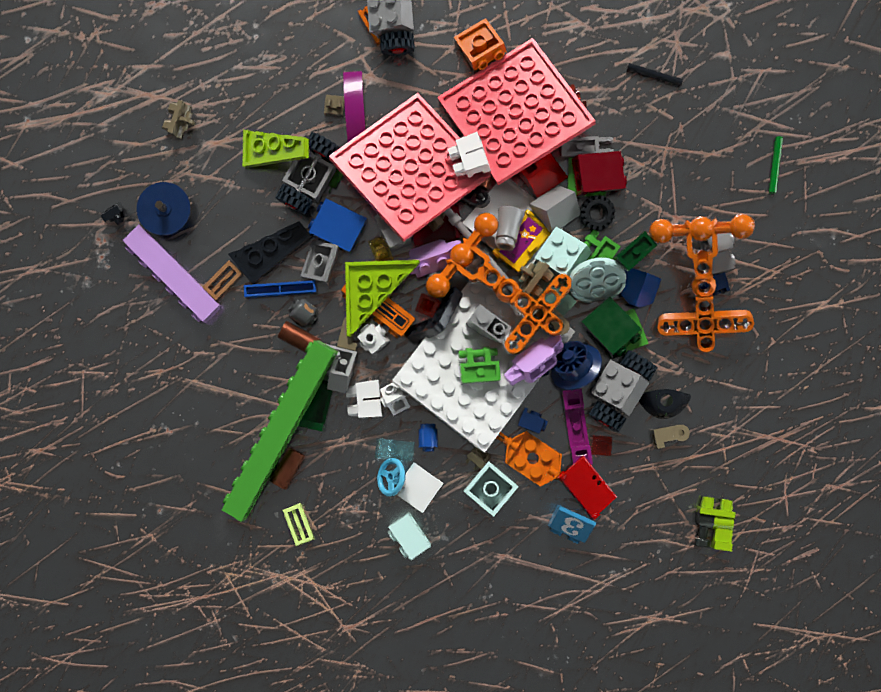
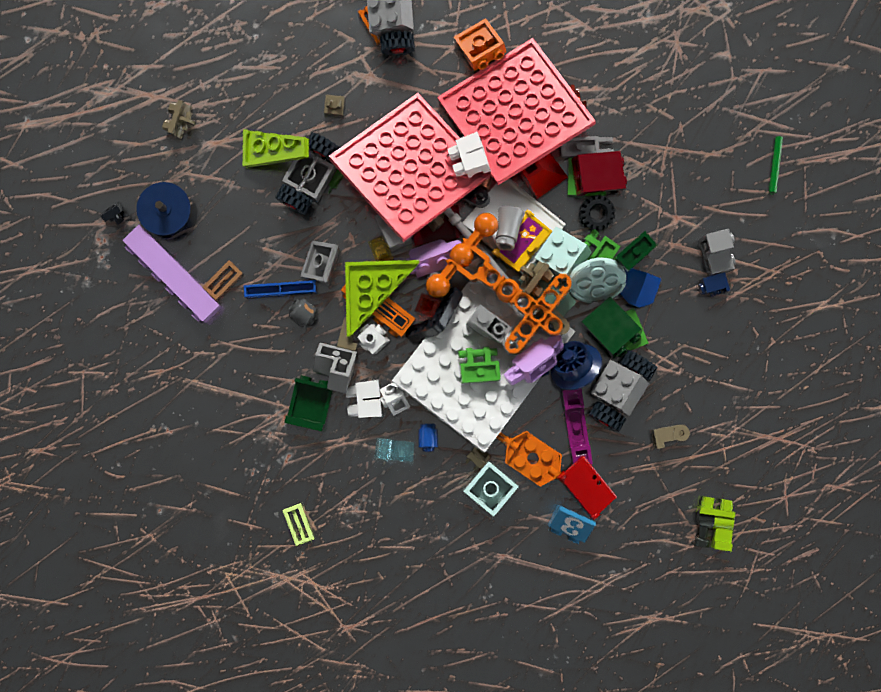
(265, 254): black wing -> none
(279, 430): bright green brick -> none
(287, 468): copper pin -> none
(296, 336): copper pin -> none
(337, 225): blue panel -> none
(354, 104): magenta slope -> none
(394, 477): medium azure piece -> none
(409, 535): light aqua brick -> none
(419, 487): white sticker -> none
(532, 421): dark blue brick -> none
(556, 207): light grey slope -> none
(601, 445): clear red plate -> none
(651, 403): black piece -> none
(654, 74): black bar -> none
(702, 229): orange piece -> none

